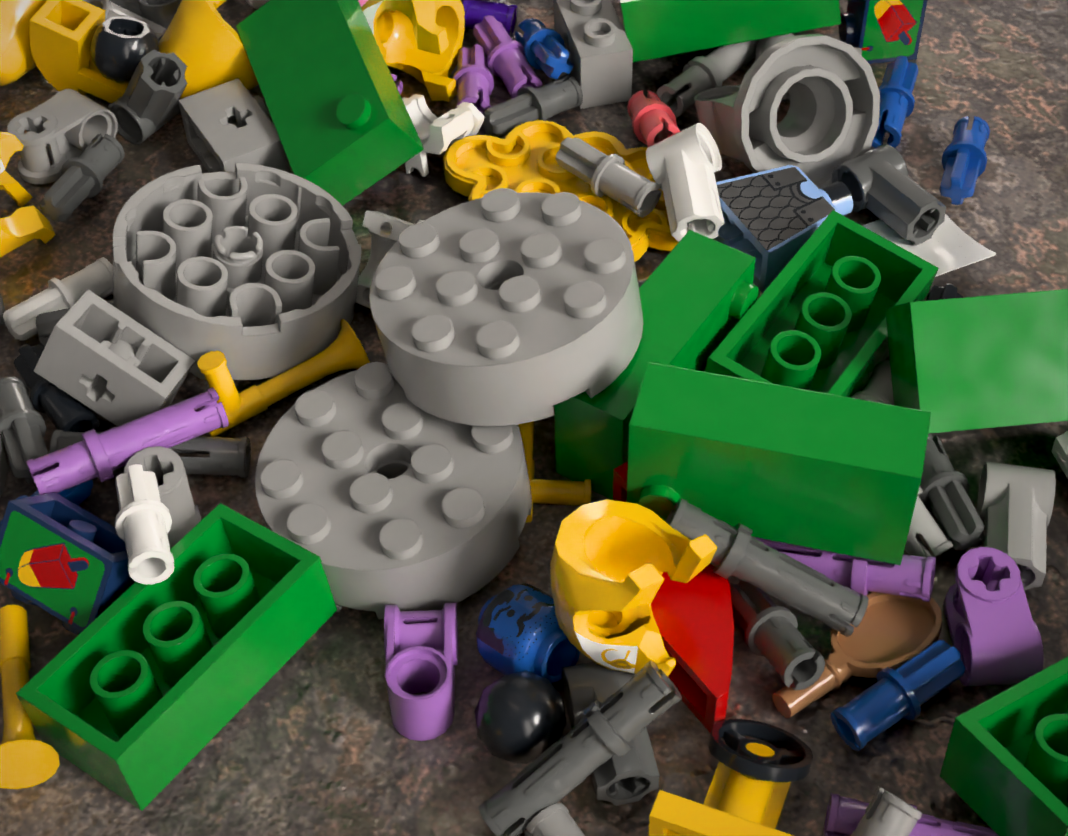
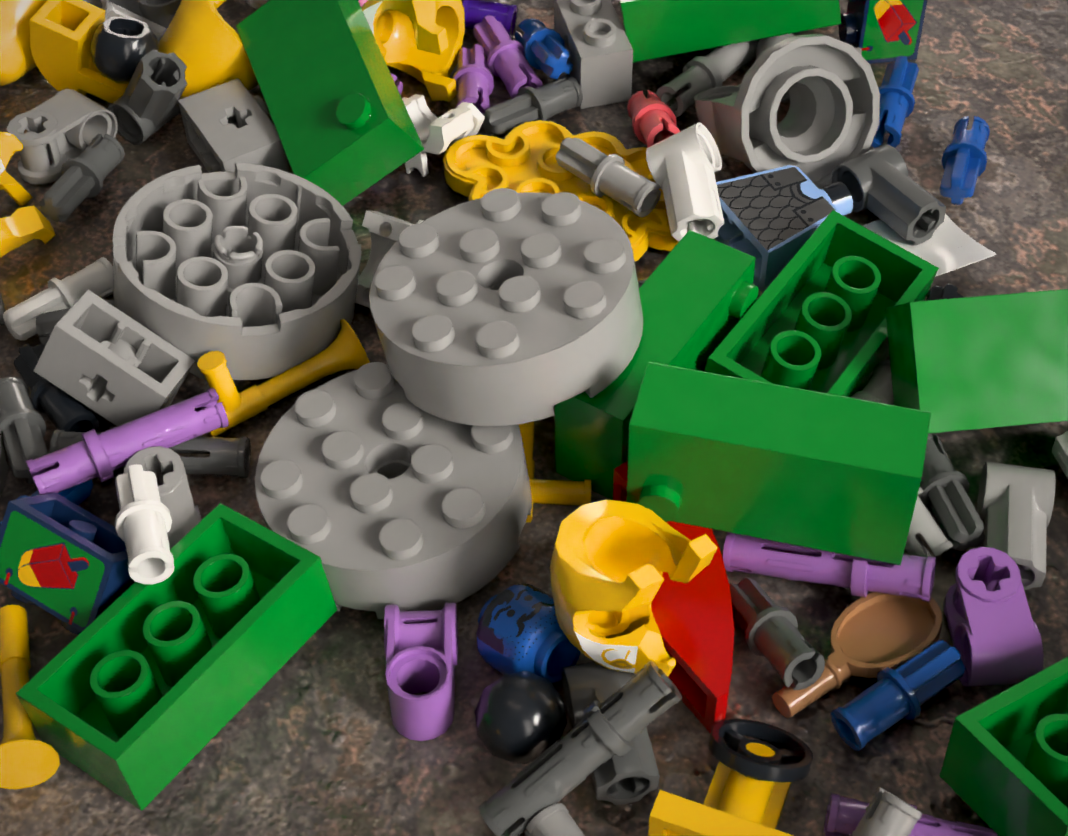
(771, 571): dark grey pin -> none

